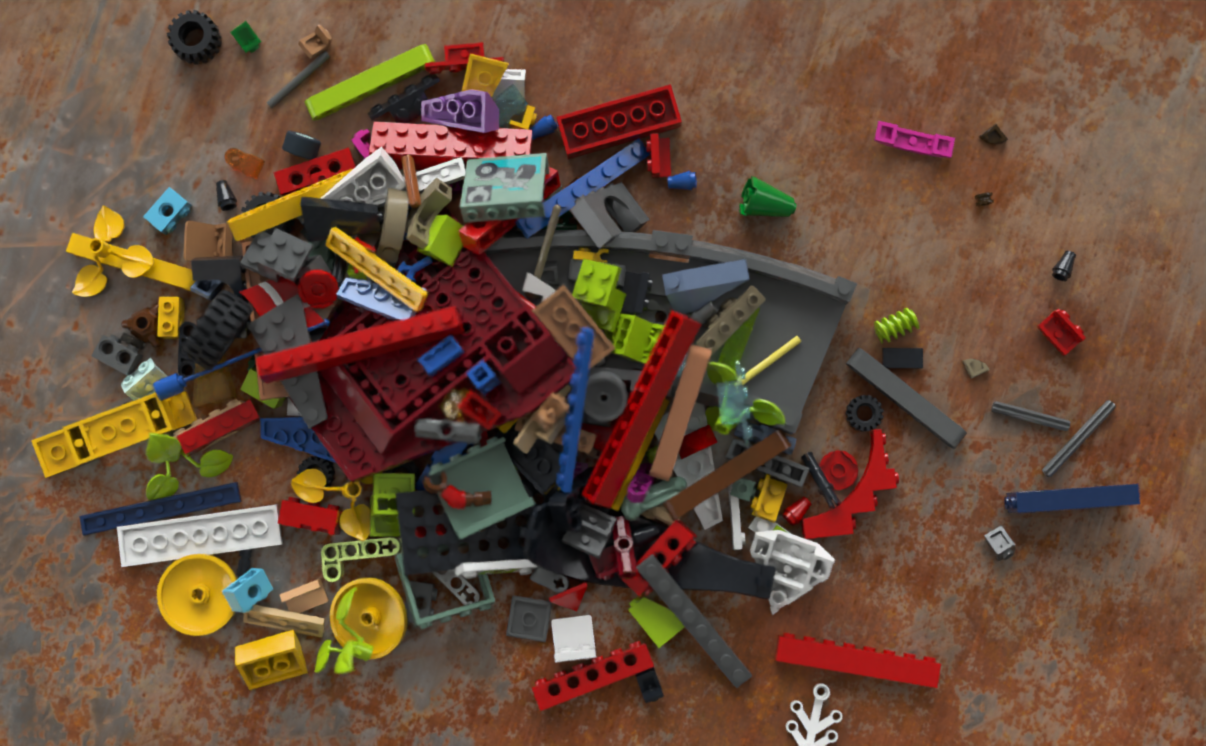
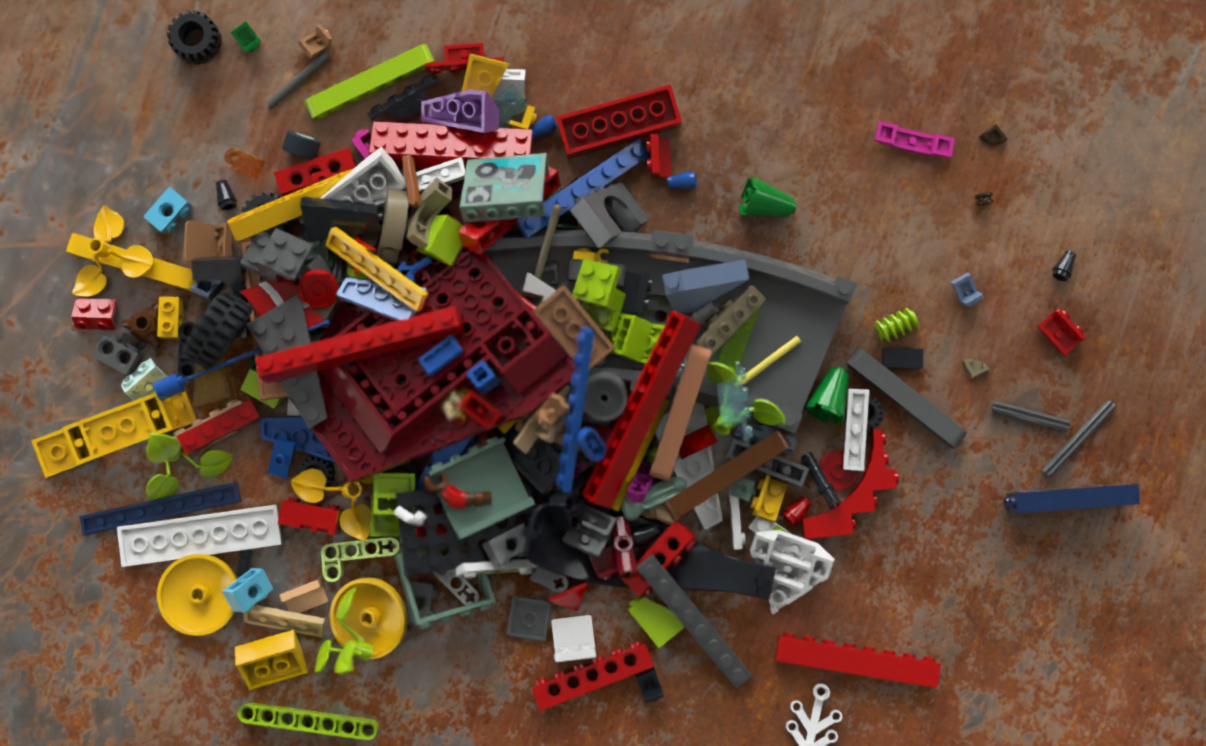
(94, 314): none -> red bracket
(281, 457): none -> blue plate
(299, 724): none -> lime beam
(410, 518): none -> white arm
(460, 431): dark grey piece -> none
(497, 549): none -> dark grey brick
(591, 444): none -> blue plate
(830, 397): none -> green cone
(856, 429): none -> white plate
(966, 290): none -> sand blue bracket
(1000, 543): bracket -> none

